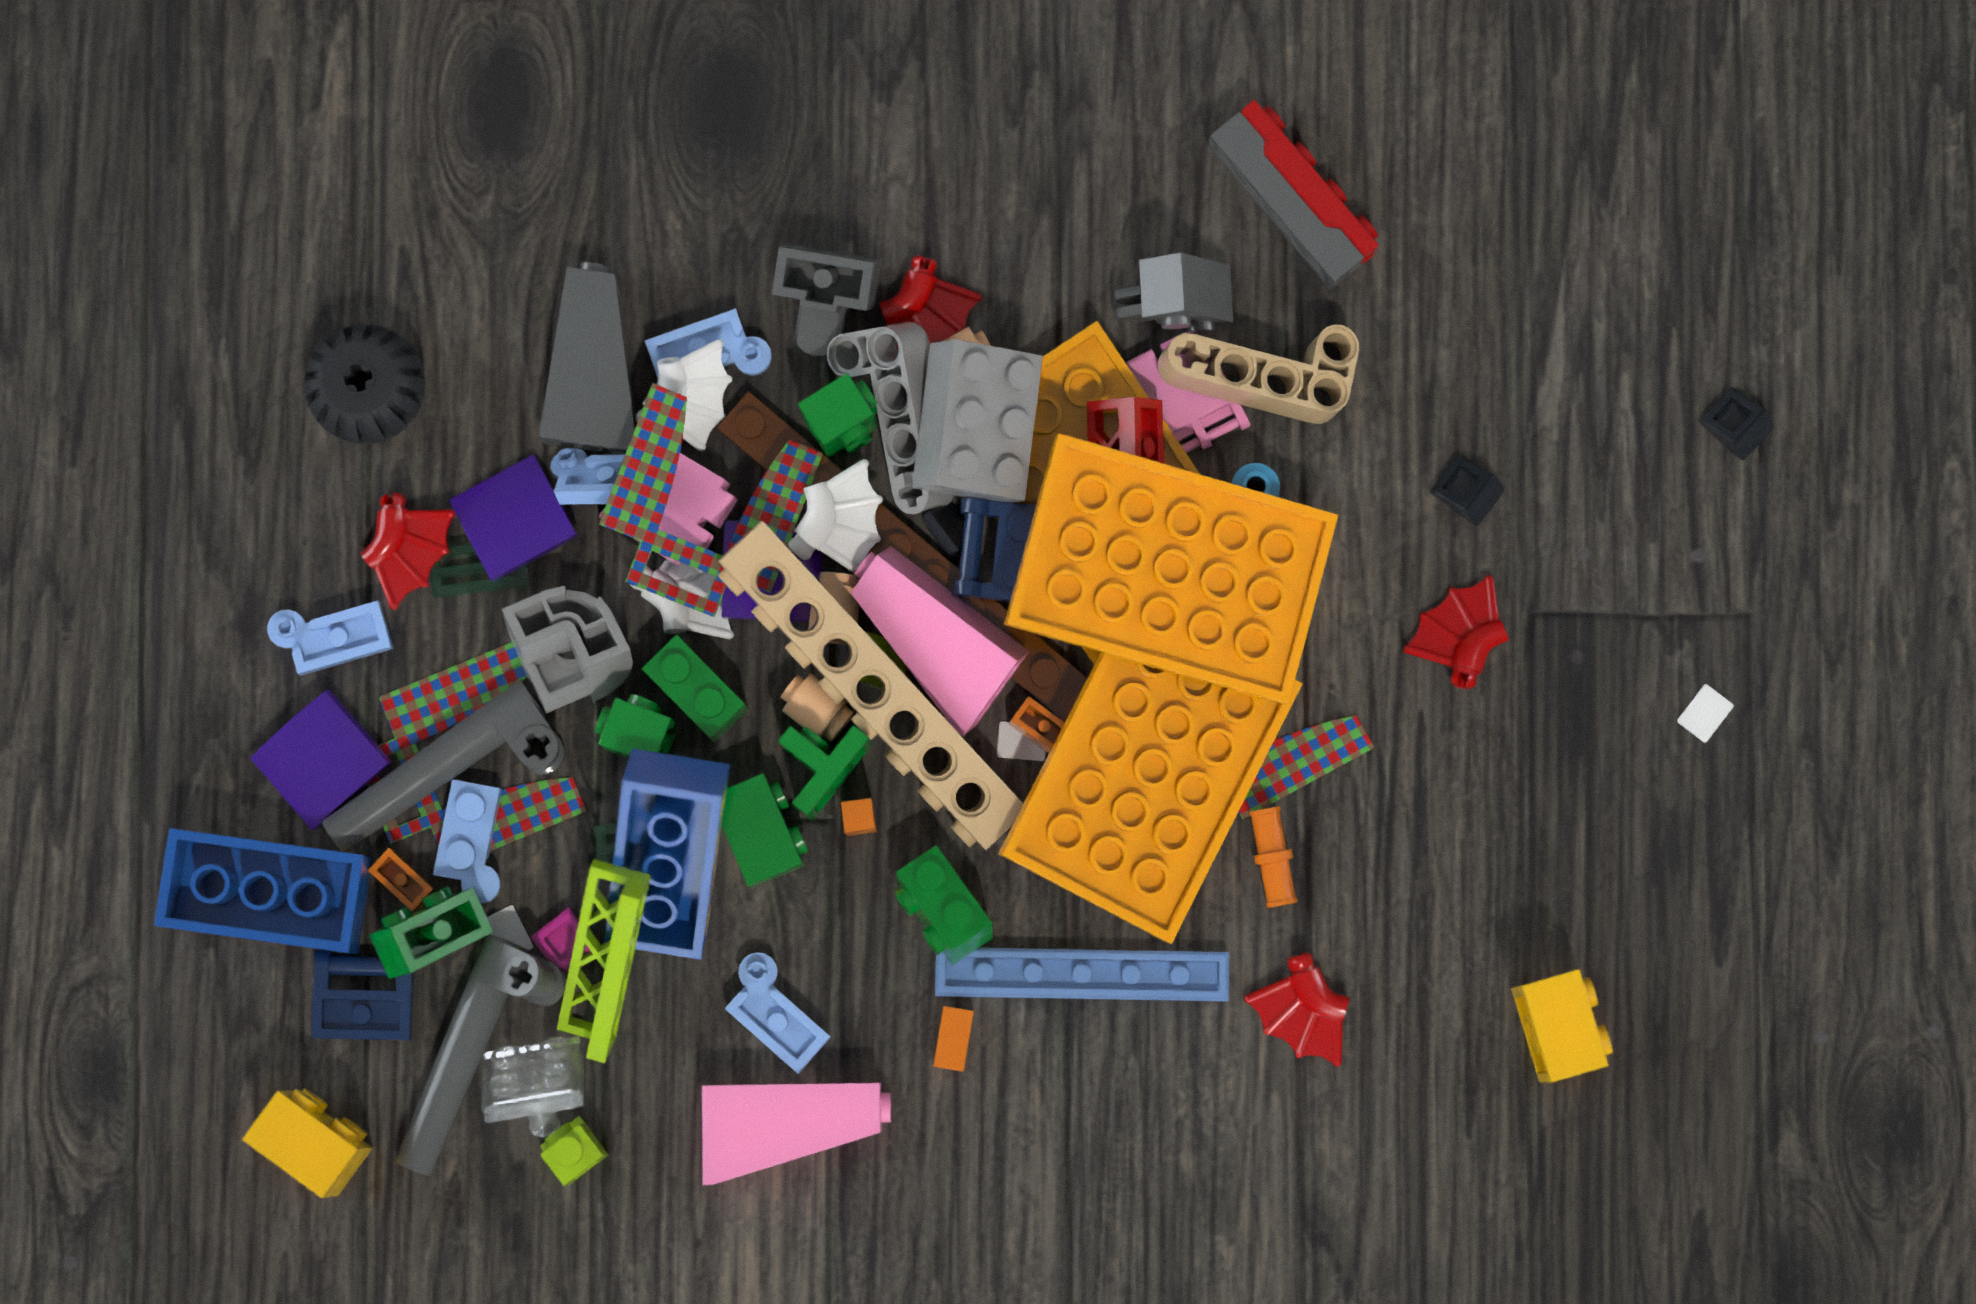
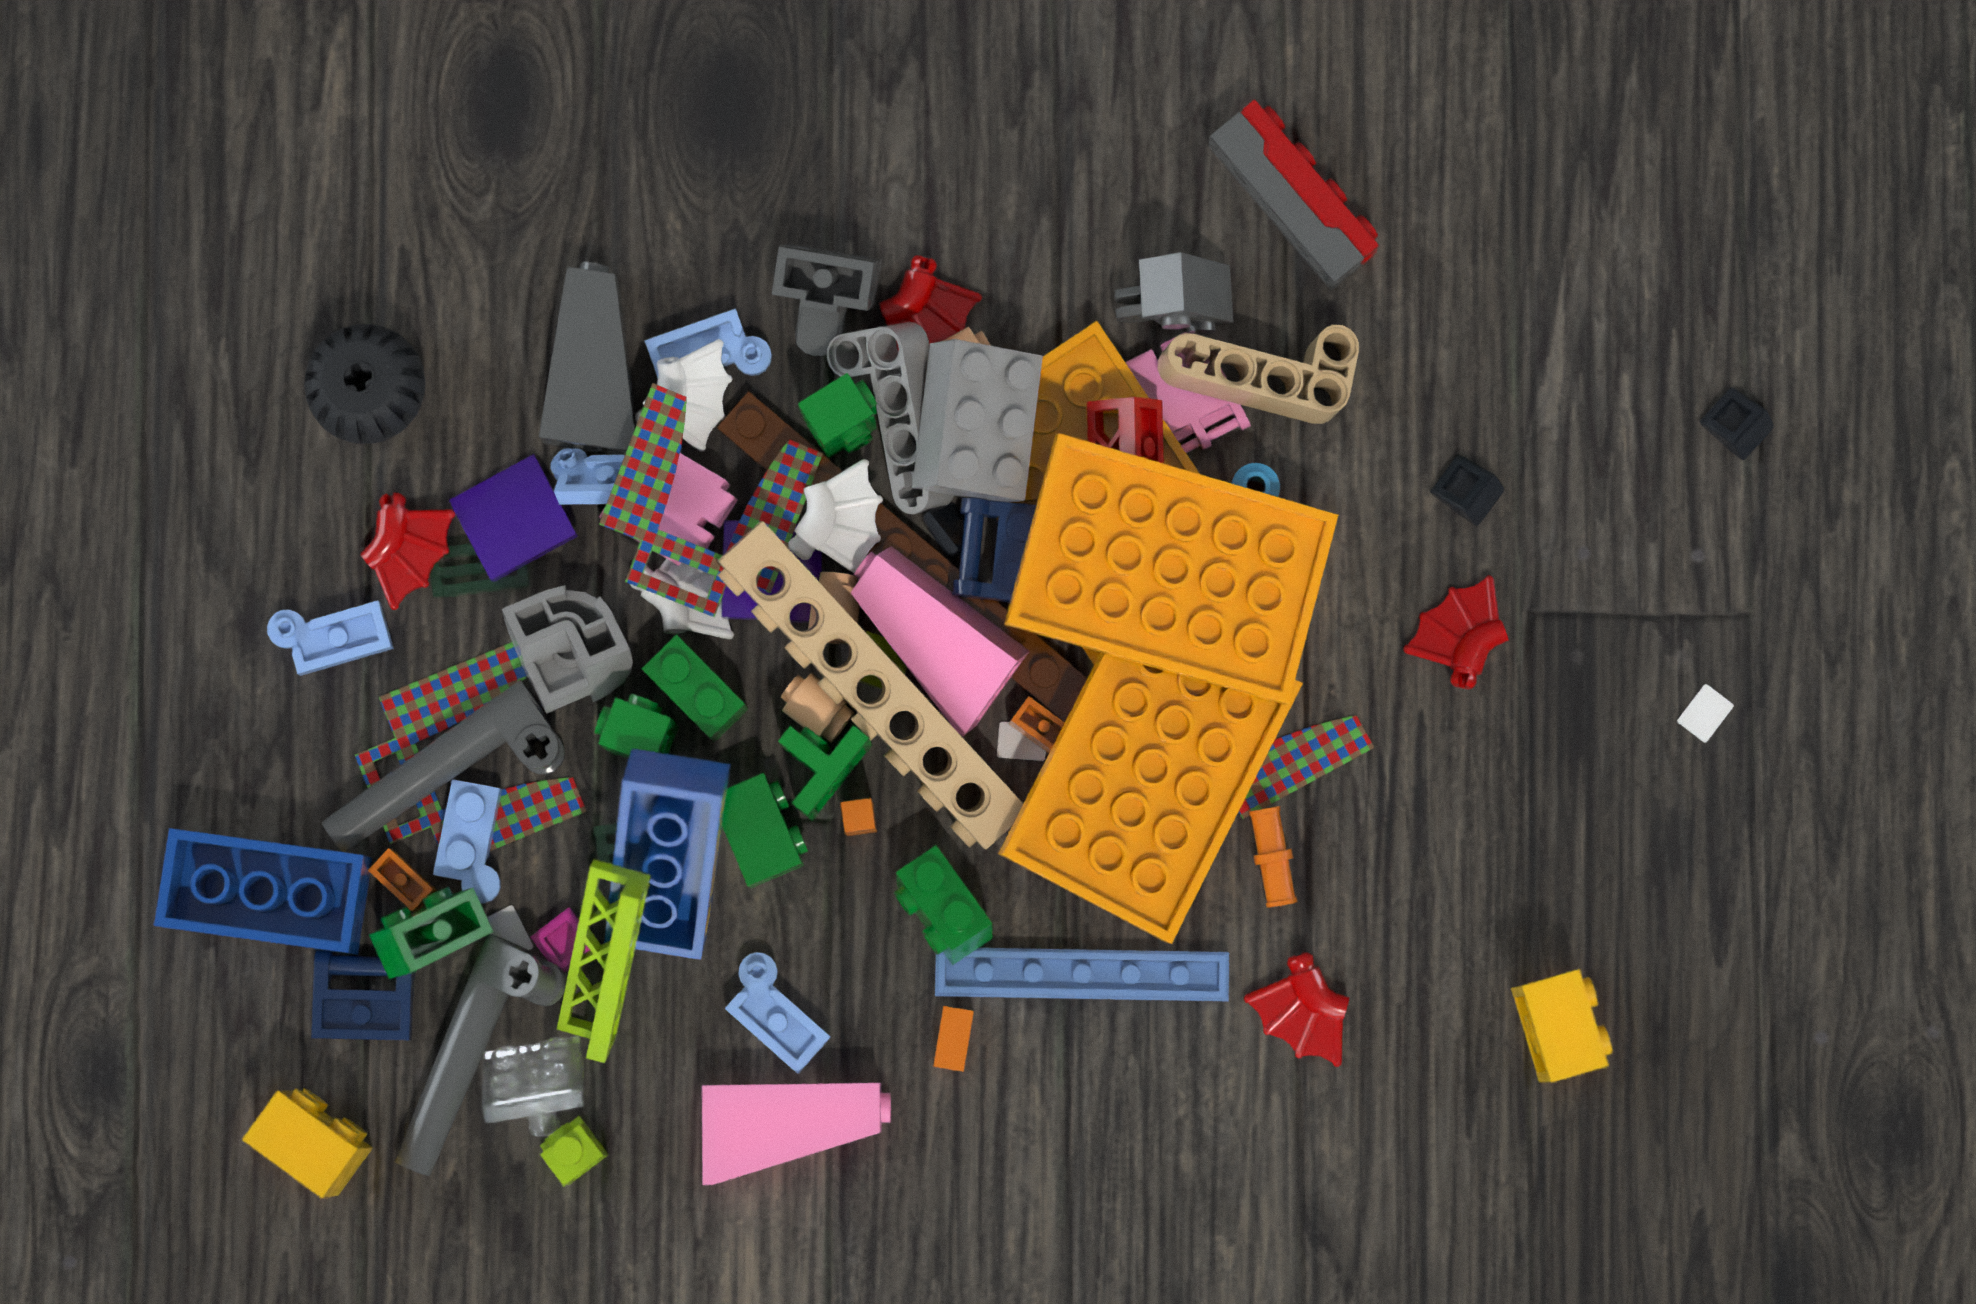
(320, 759): dark purple slope -> none

